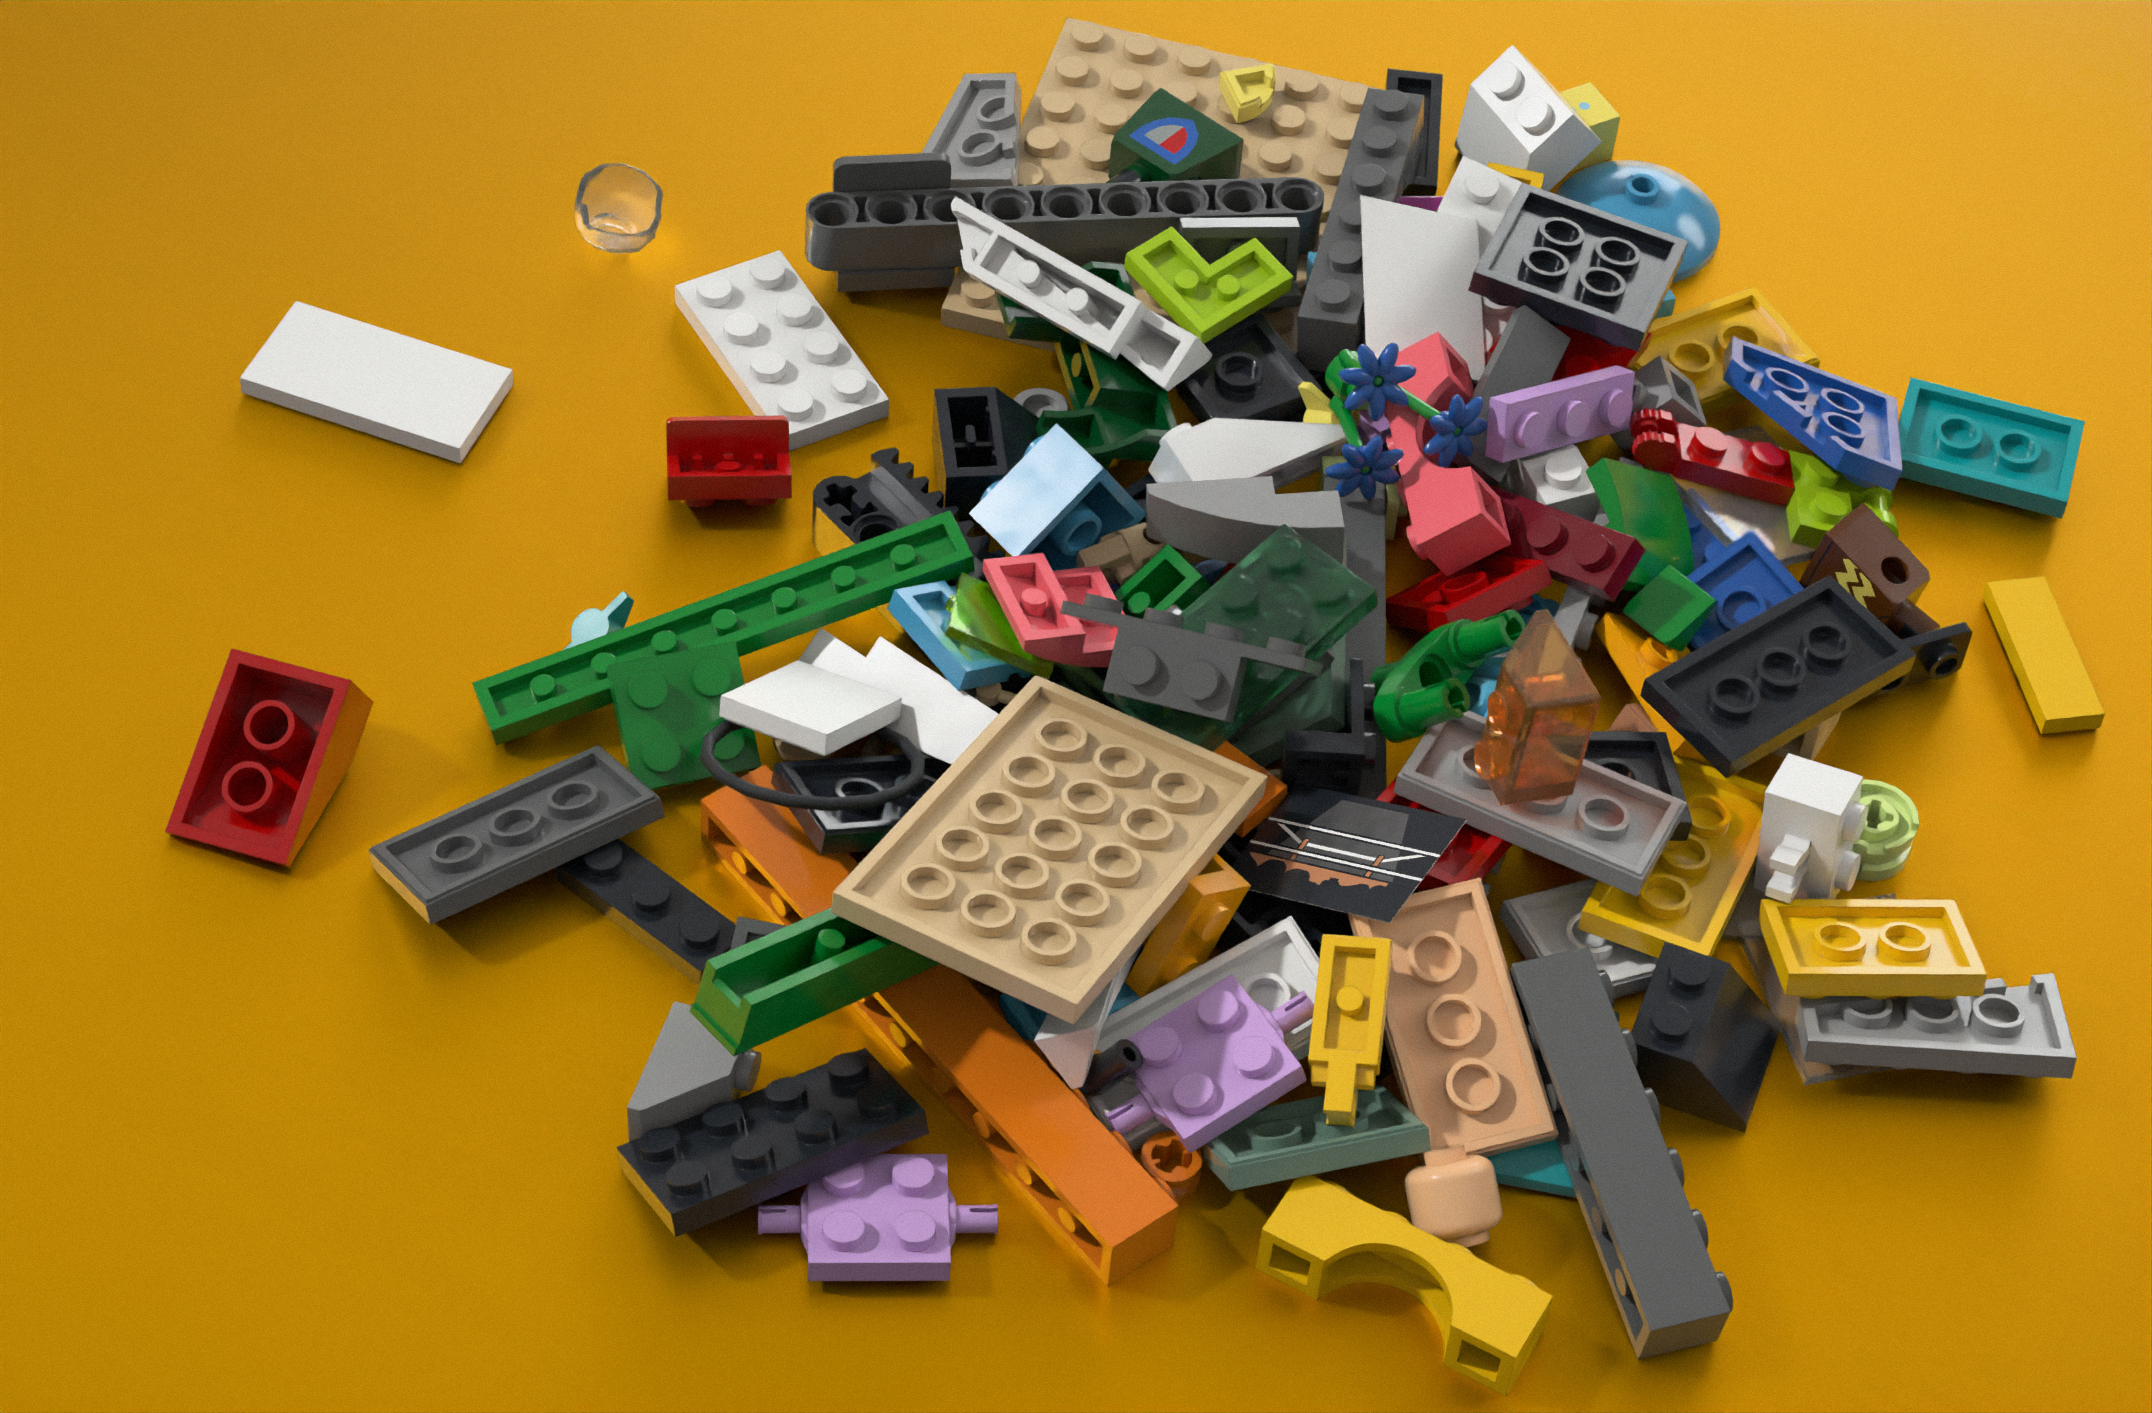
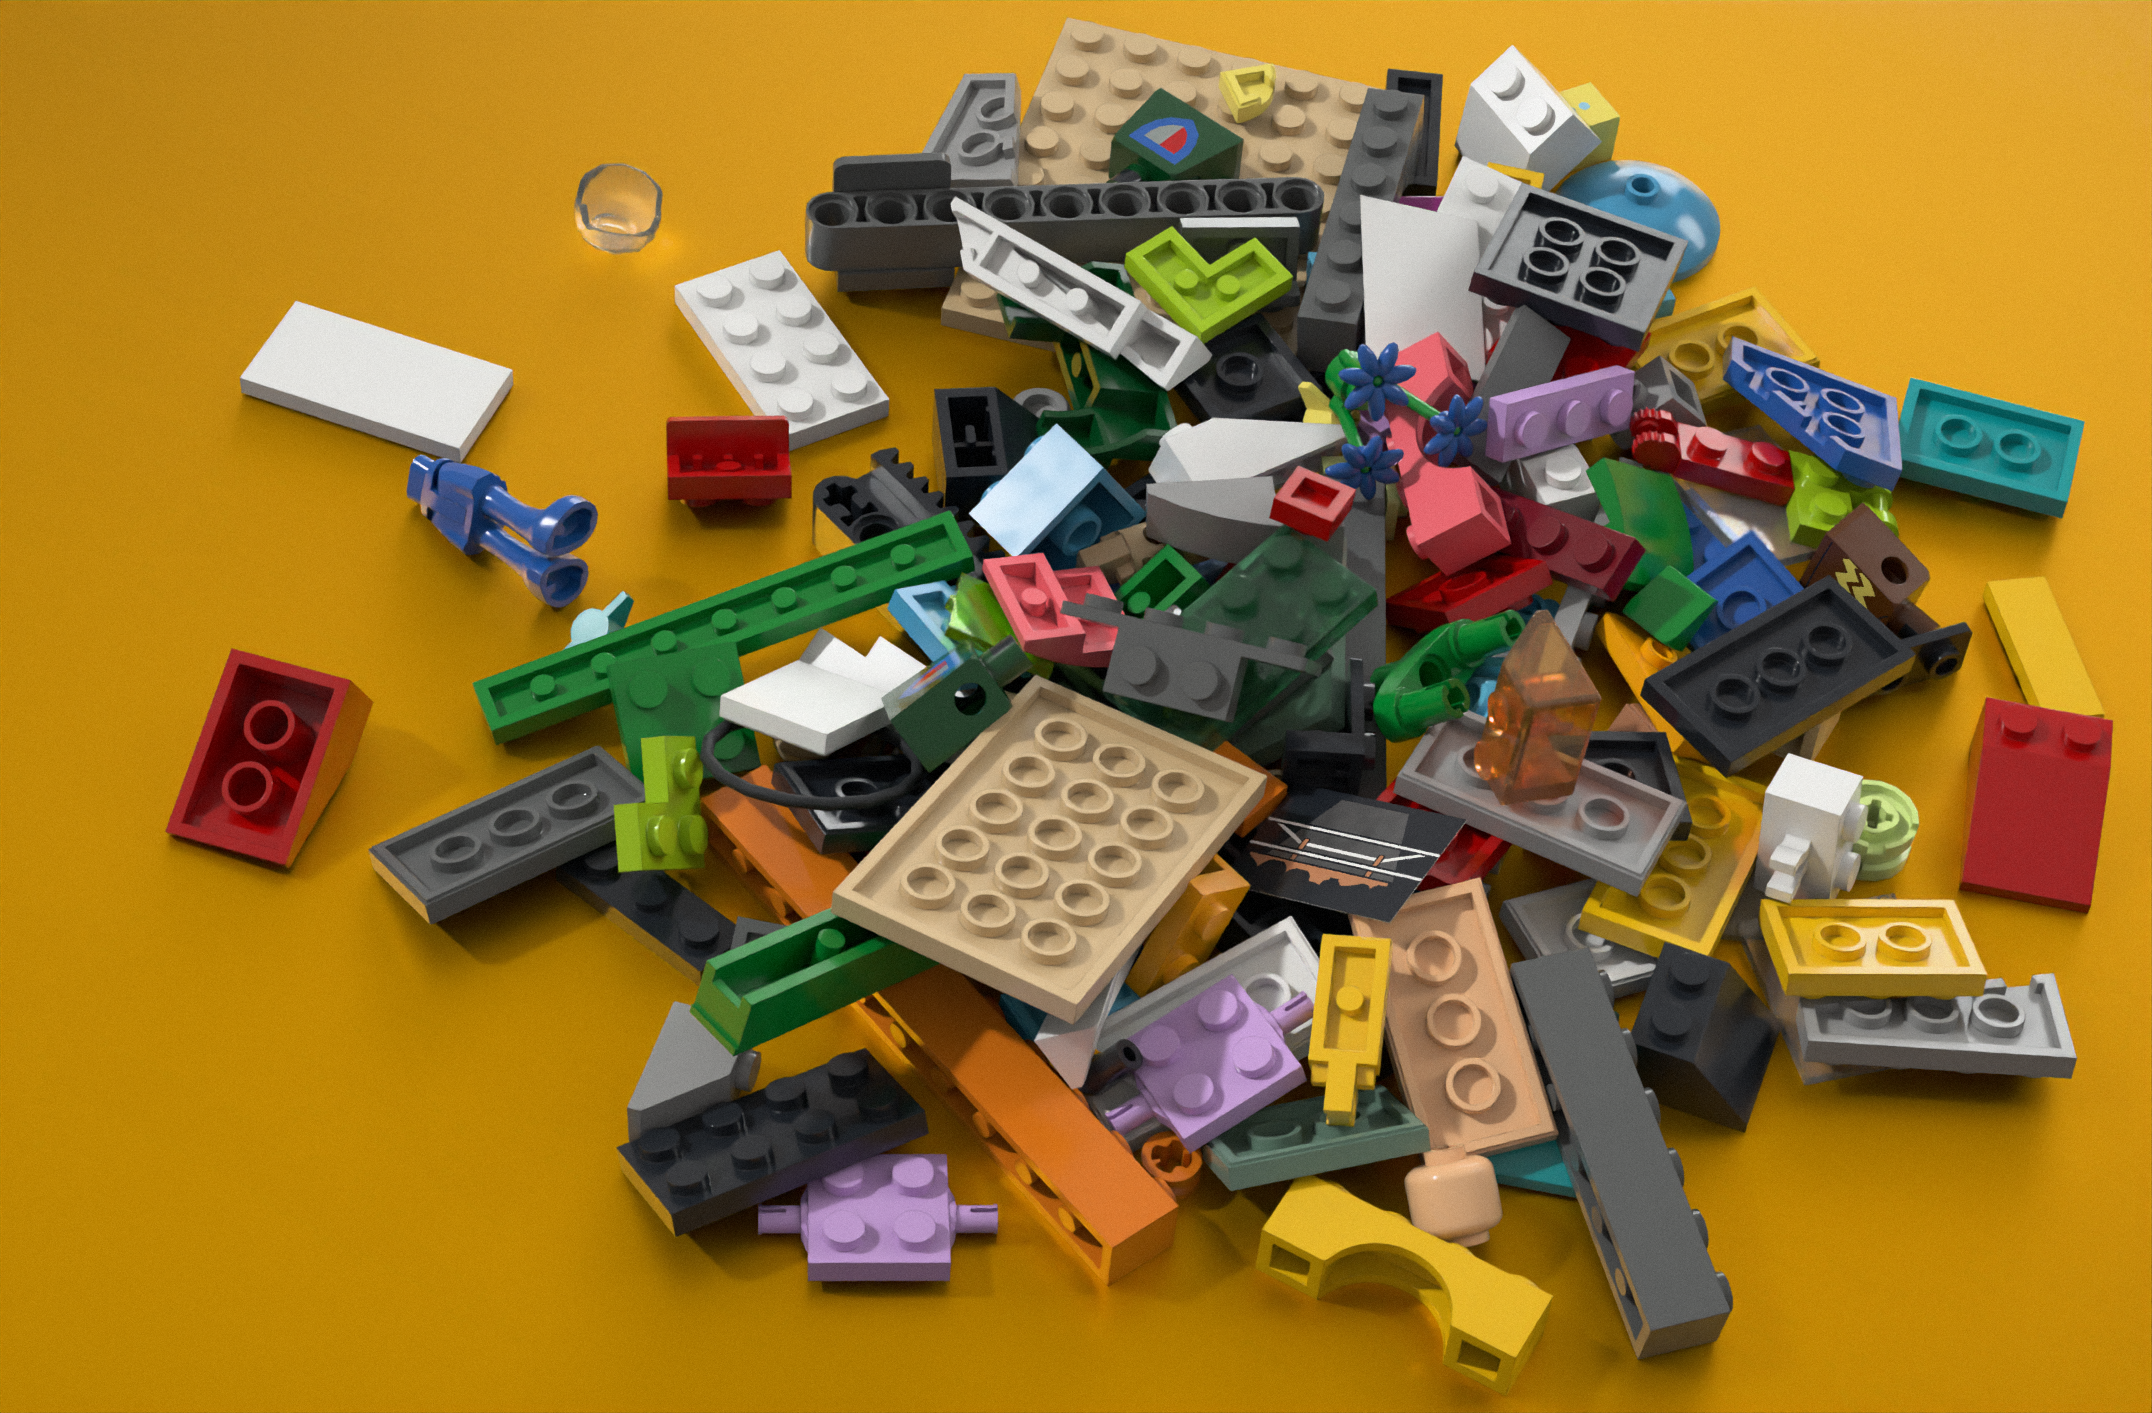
(475, 505): none -> blue piece
(669, 825): none -> lime plate
(938, 721): none -> dark green torso
(1312, 503): none -> red plate
(2035, 804): none -> red slope

